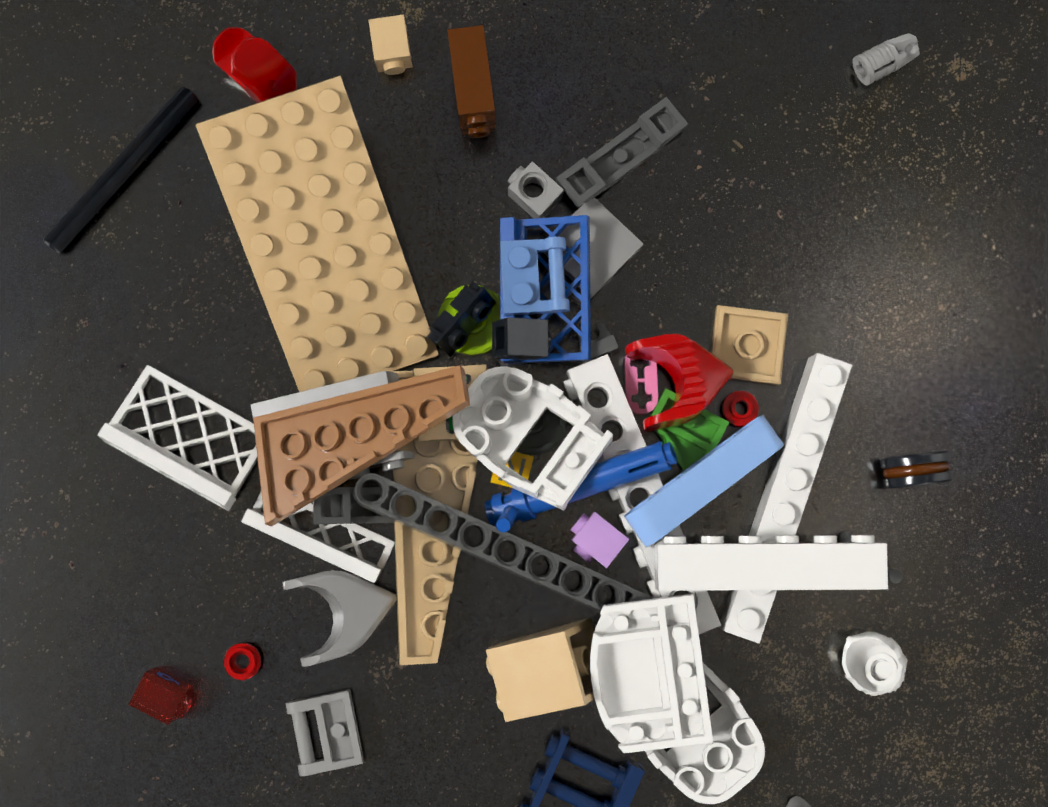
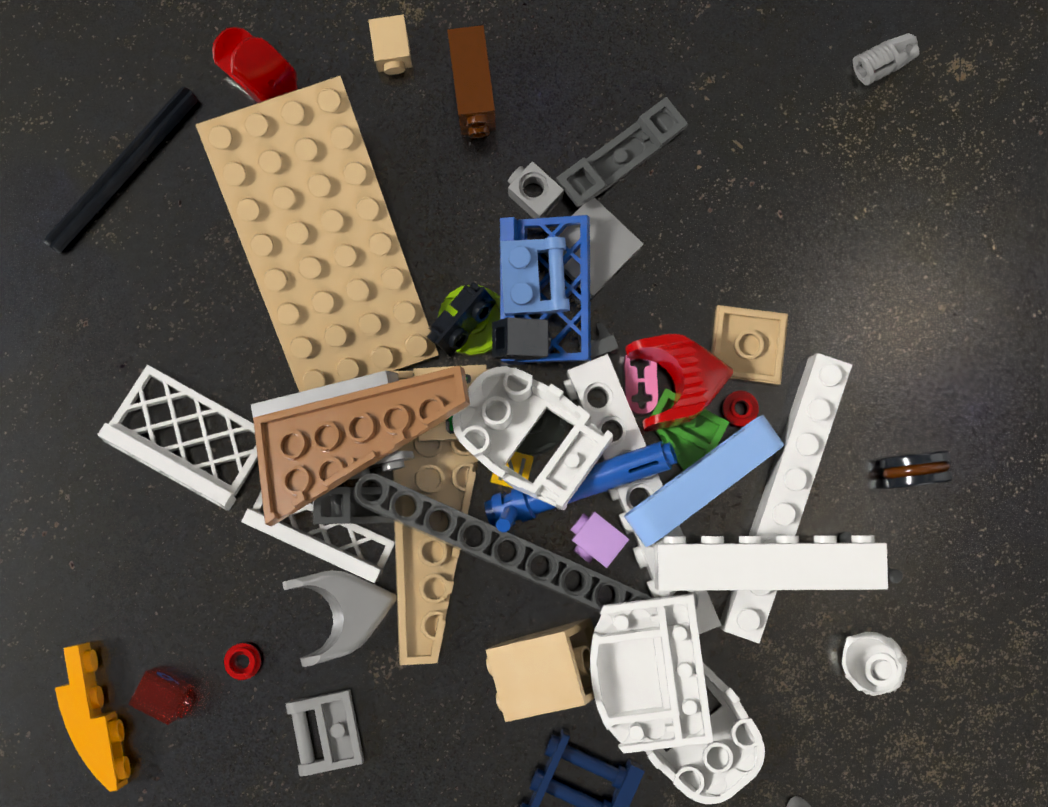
(93, 733): none -> light orange slope

